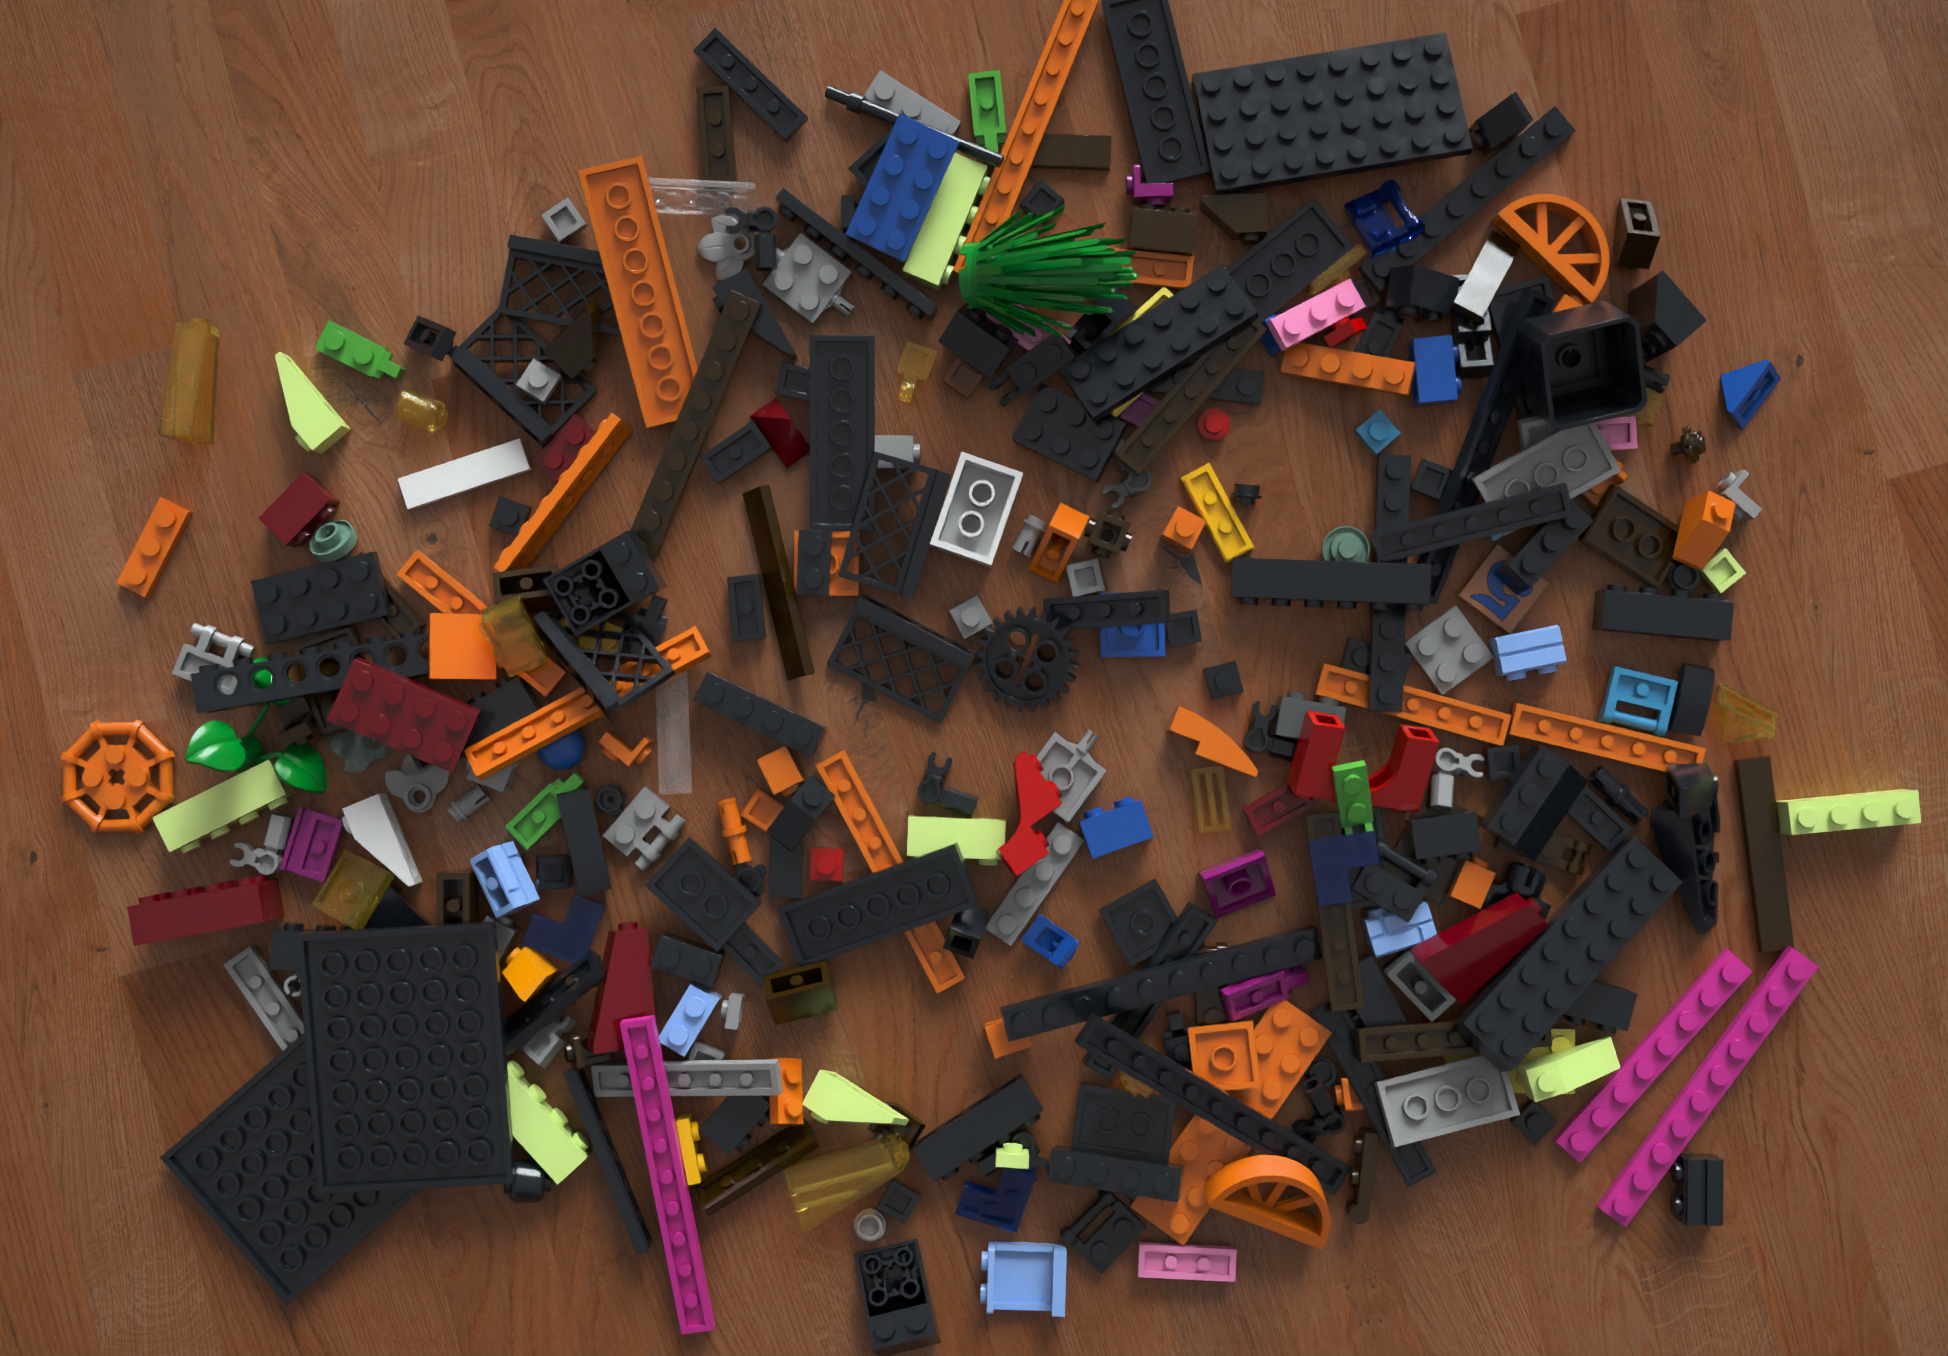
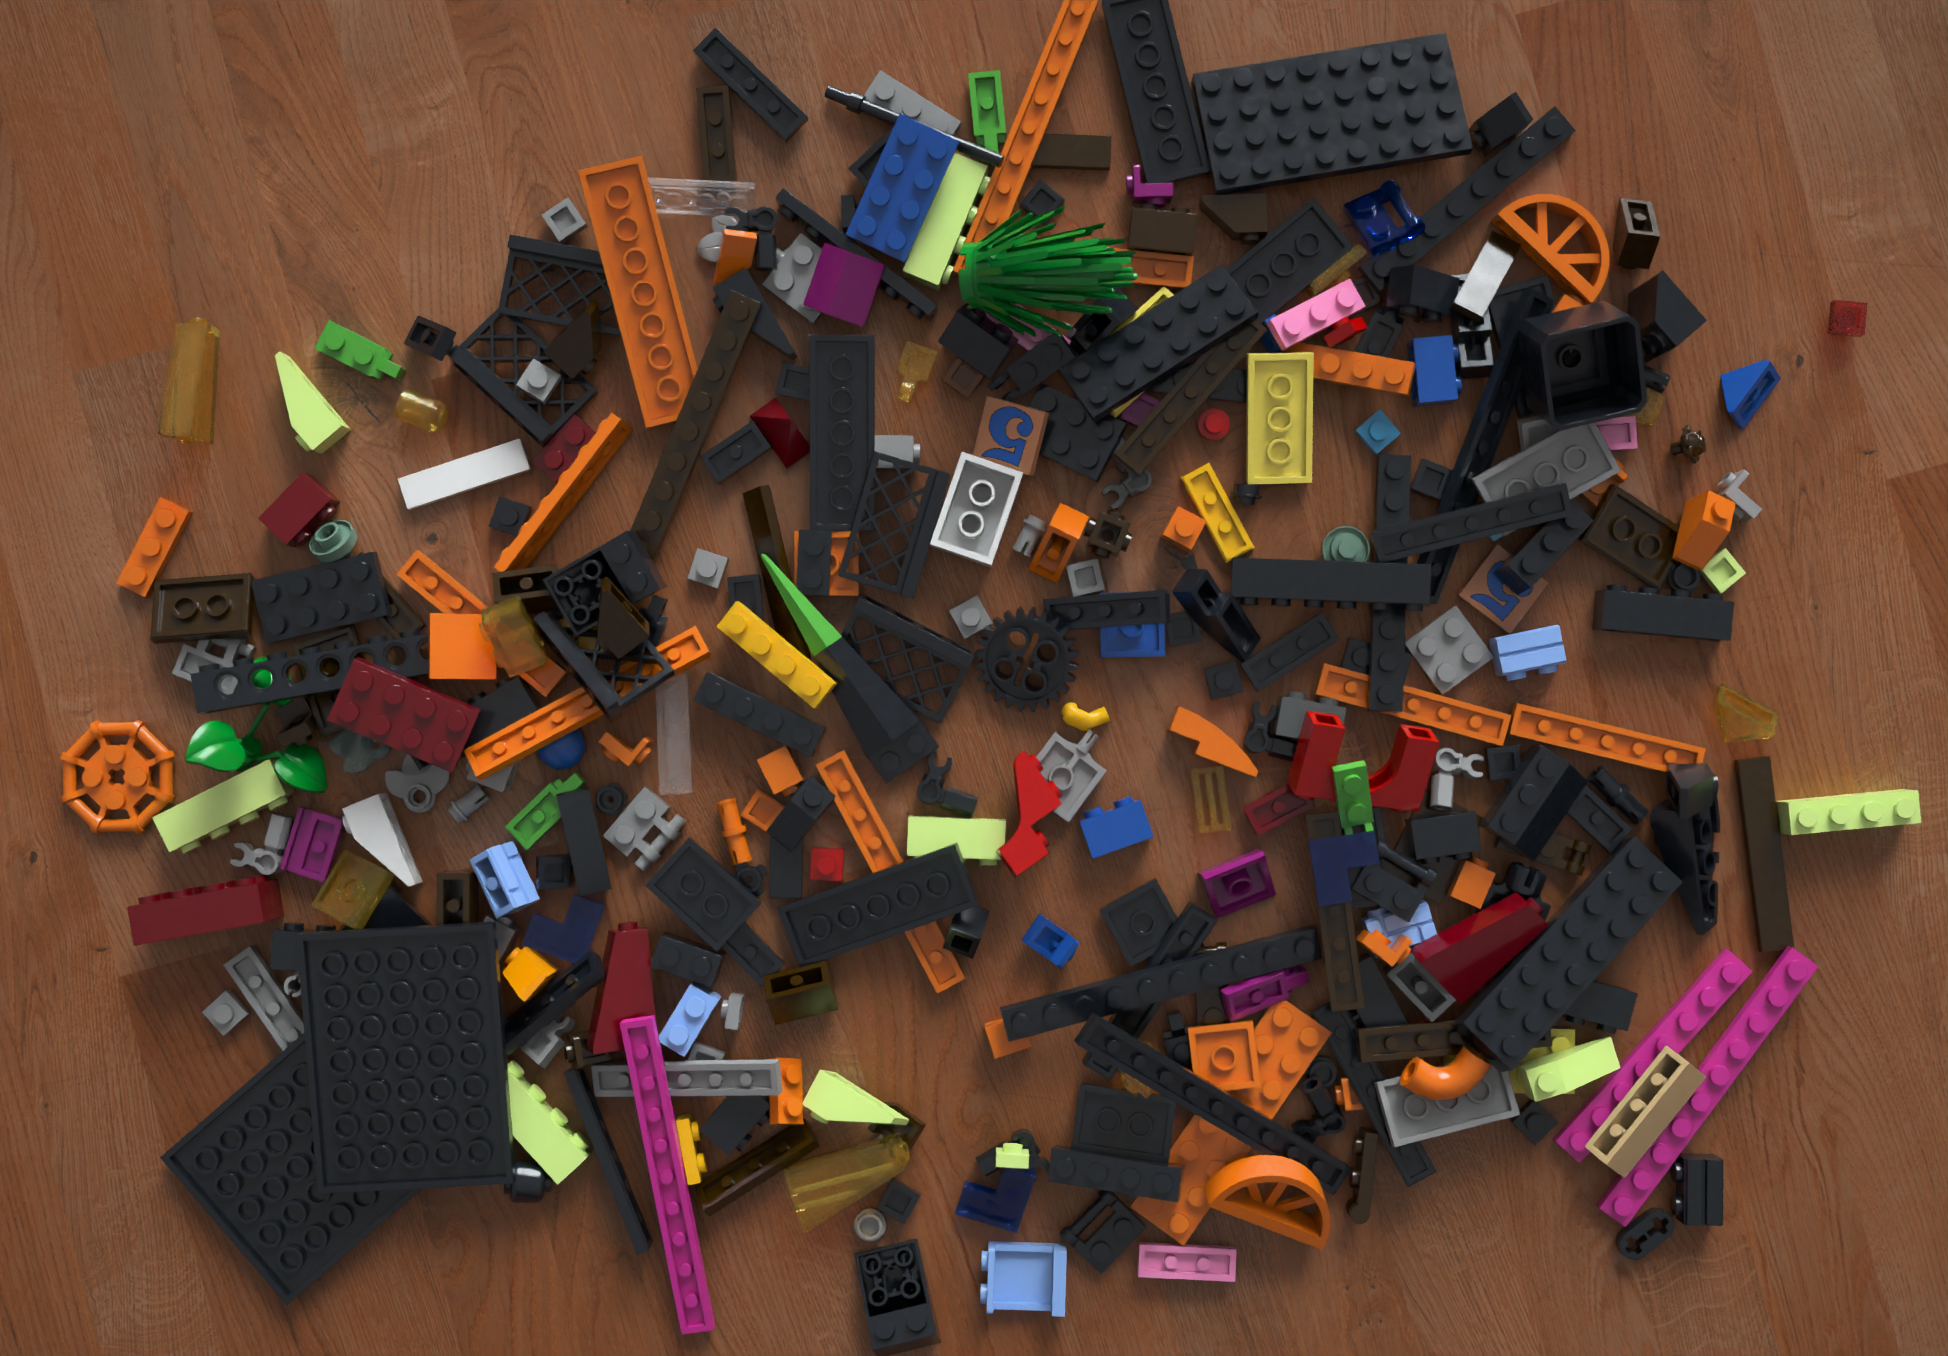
(202, 608): none -> dark brown tile
(226, 1012): none -> light grey plate
(618, 621): none -> dark brown slope
(708, 568): none -> light grey plate
(734, 254): none -> orange tile
(776, 654): none -> yellow plate
(844, 285): none -> magenta slope
(879, 718): none -> black plate
(978, 1127): black brick -> none
(1011, 434): none -> tile
(1034, 885): light grey plate -> none
(1081, 719): none -> yellow arm
(1216, 613): none -> black slope
(1279, 418): none -> light yellow plate
(1289, 651): none -> black plate
(1378, 945): none -> orange bracket
(1446, 1081): none -> orange cylinder
(1639, 690): dark azure plate -> none
(1645, 1111): none -> tan brick
(1649, 1239): none -> black beam
(1692, 699): black slope -> none
(1847, 318): none -> clear red plate

